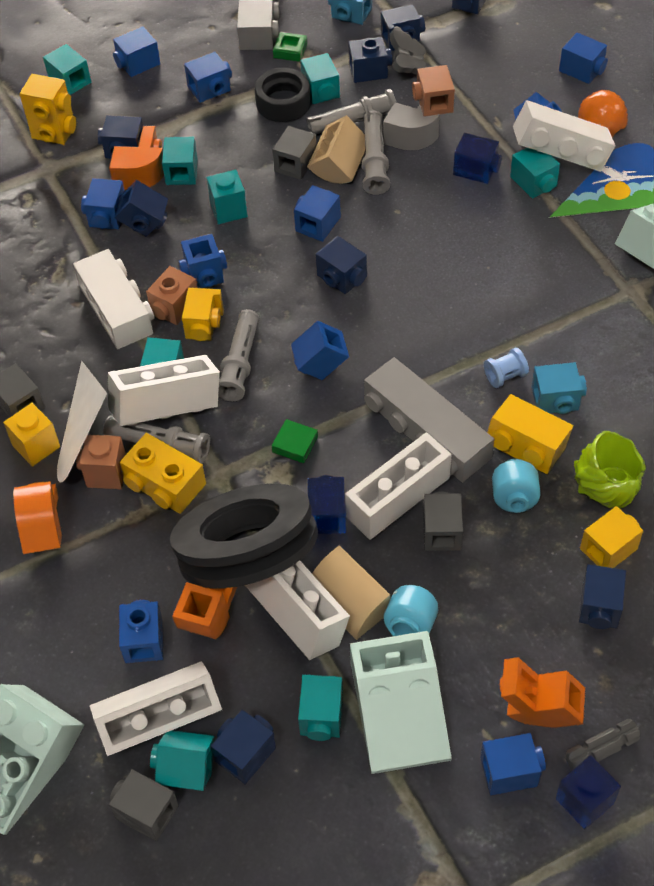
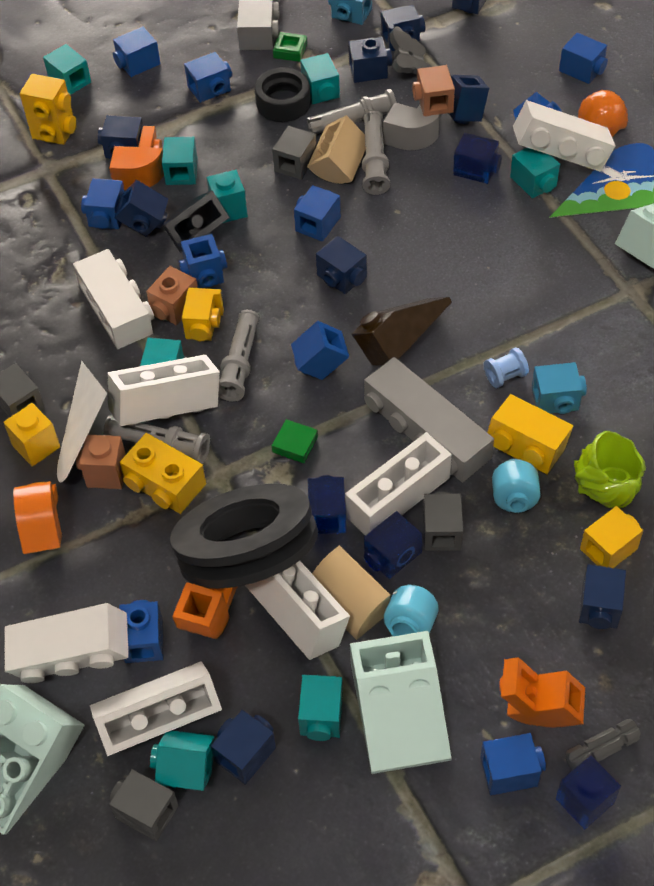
(66, 643): none -> white brick
(195, 219): none -> black slope
(392, 545): none -> clear blue brick
(395, 329): none -> dark brown slope
(469, 98): none -> dark blue brick

